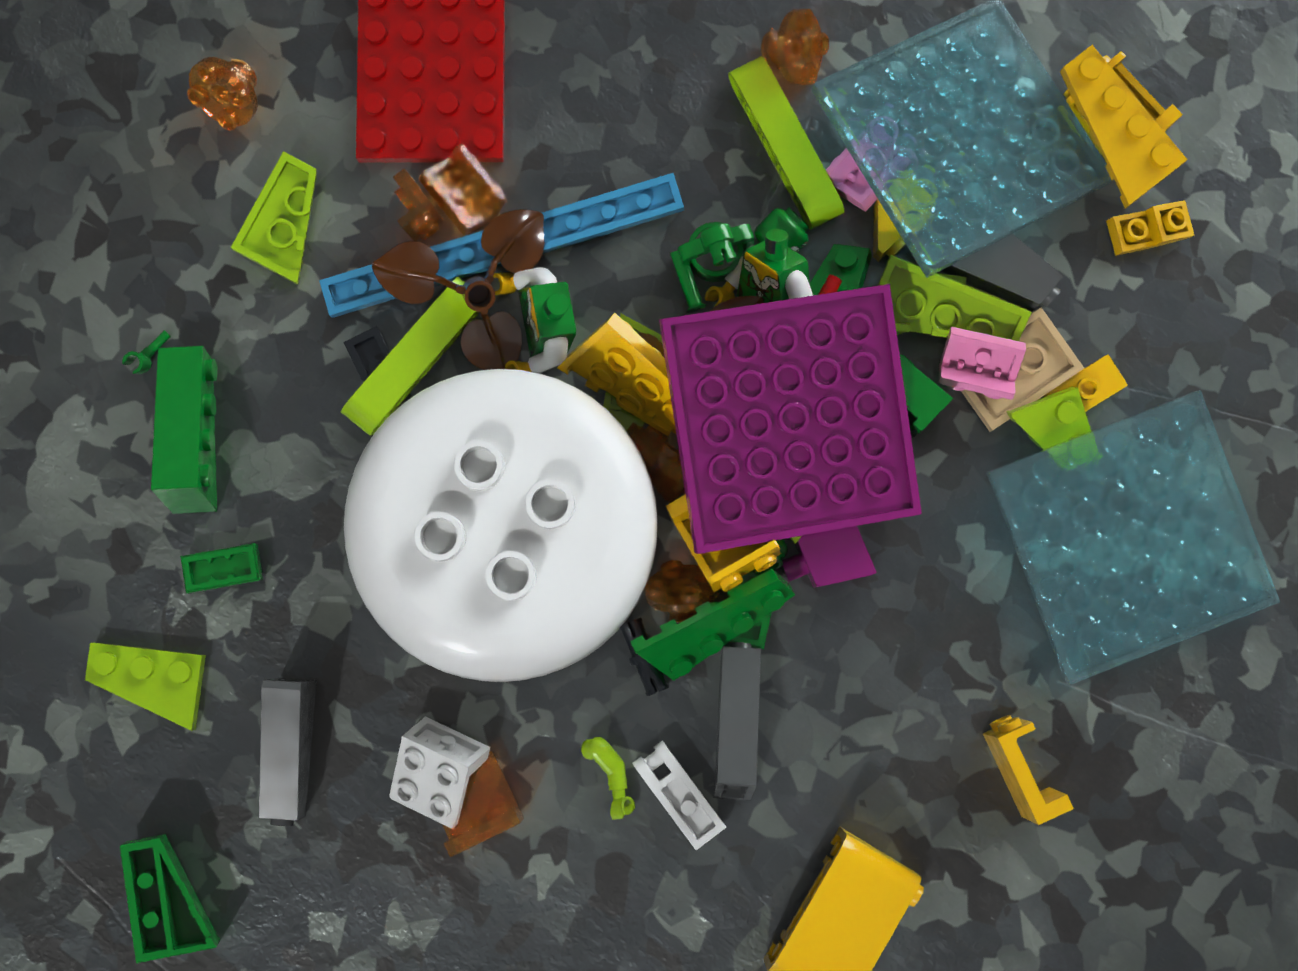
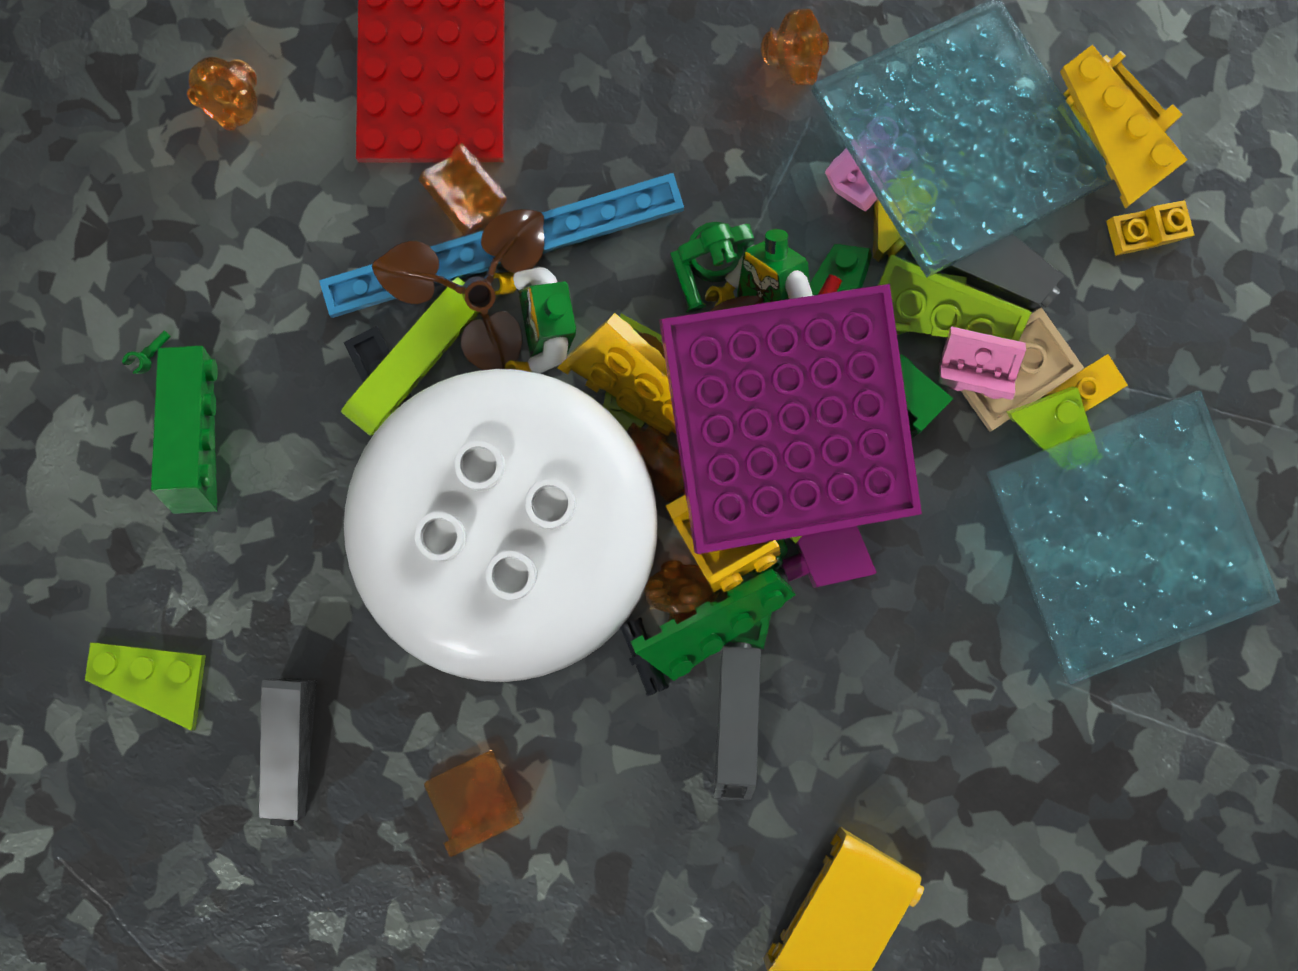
(162, 902): green wedge -> none
(221, 568): green plate -> none
(279, 219): lime wing -> none
(423, 218): clear orange bracket -> none
(435, 770): white bracket -> none
(615, 769): lime arm -> none
(680, 796): white plate -> none
(786, 142): lime beam -> none
(786, 221): green head -> none
(1030, 801): yellow panel -> none

